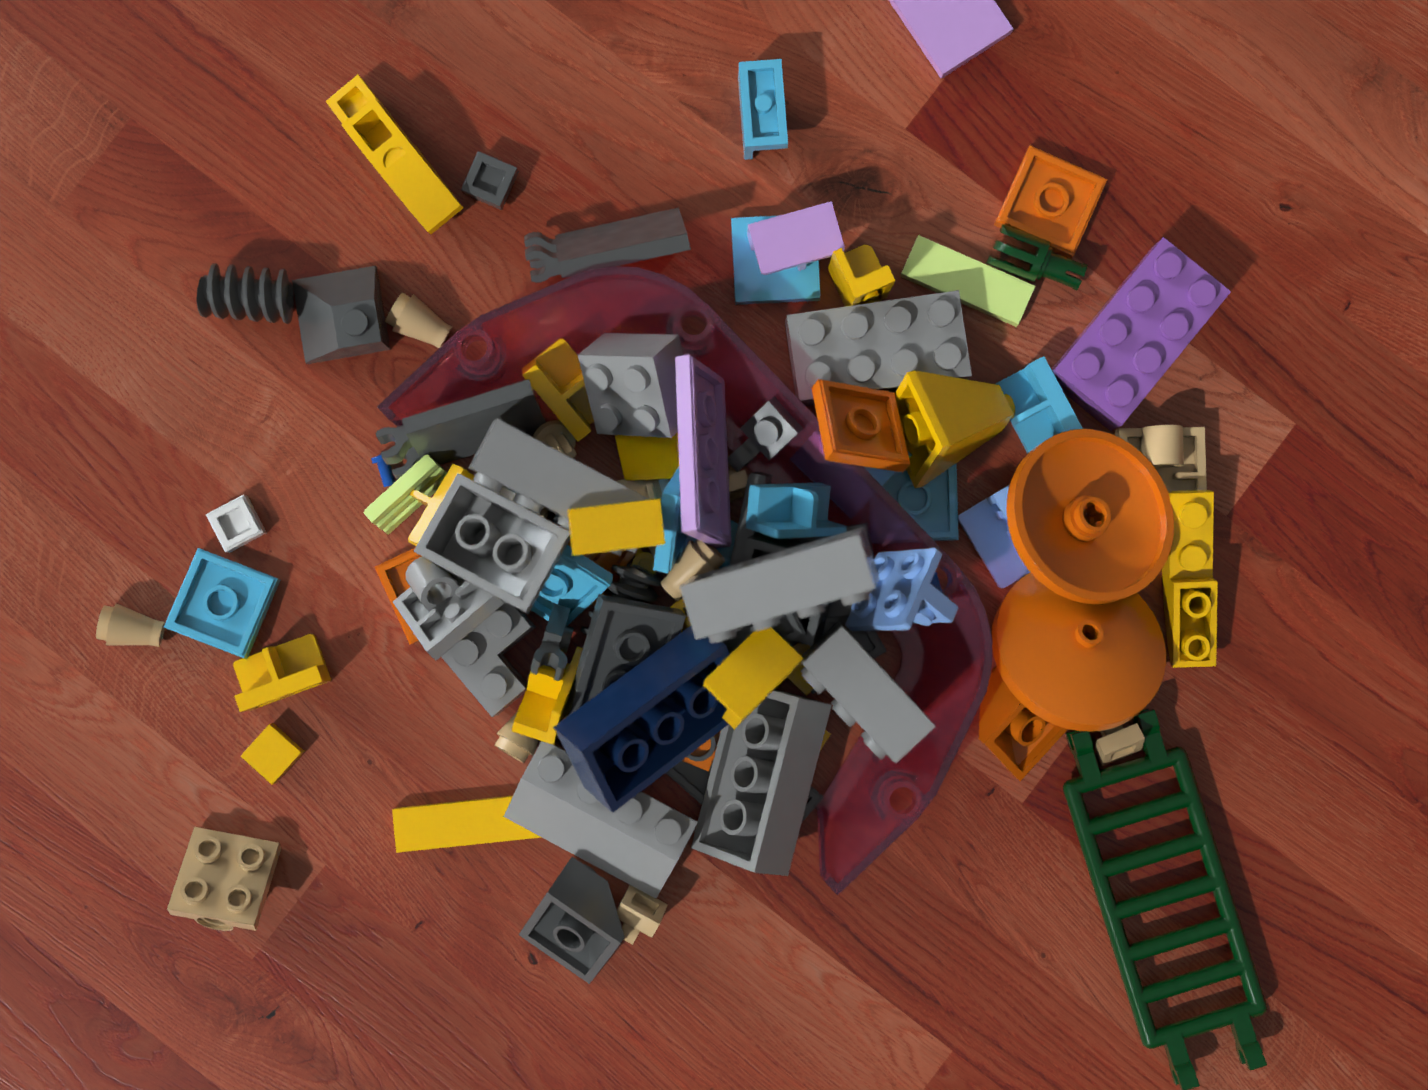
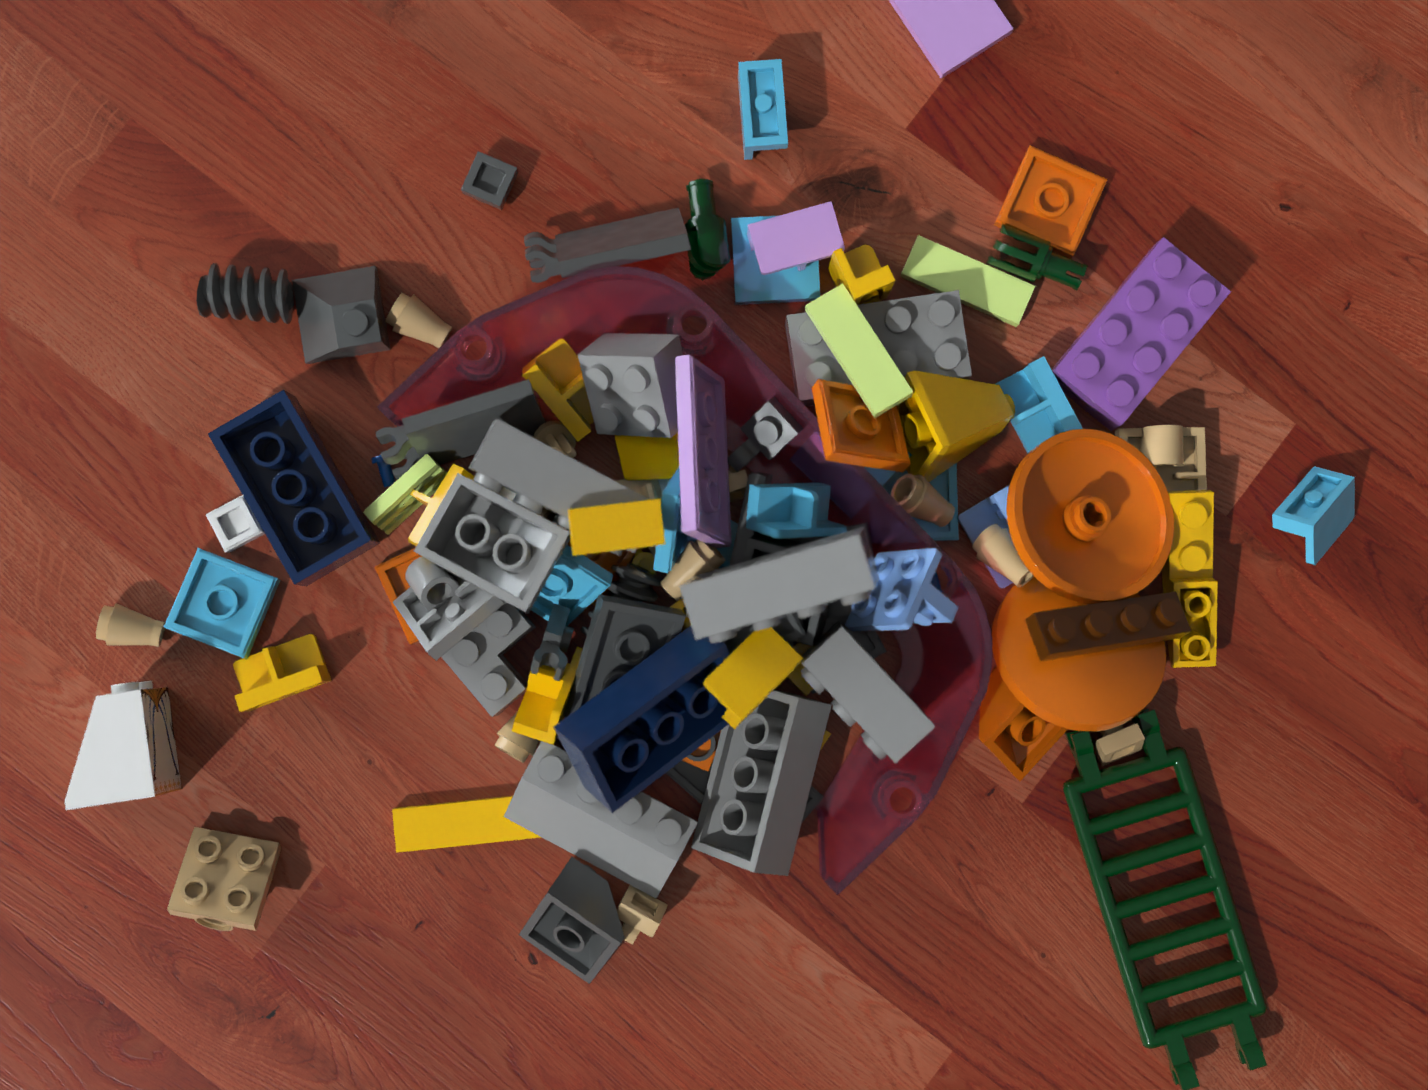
(126, 748): none -> white slope
(272, 753): yellow tile -> none
(294, 488): none -> dark blue brick
(394, 155): yellow slope -> none
(705, 232): none -> dark green arm
(858, 350): none -> yellowish green tile
(922, 500): none -> tan cone
(998, 552): none -> tan cone
(1107, 625): none -> reddish brown plate
(1318, 510): none -> medium azure panel

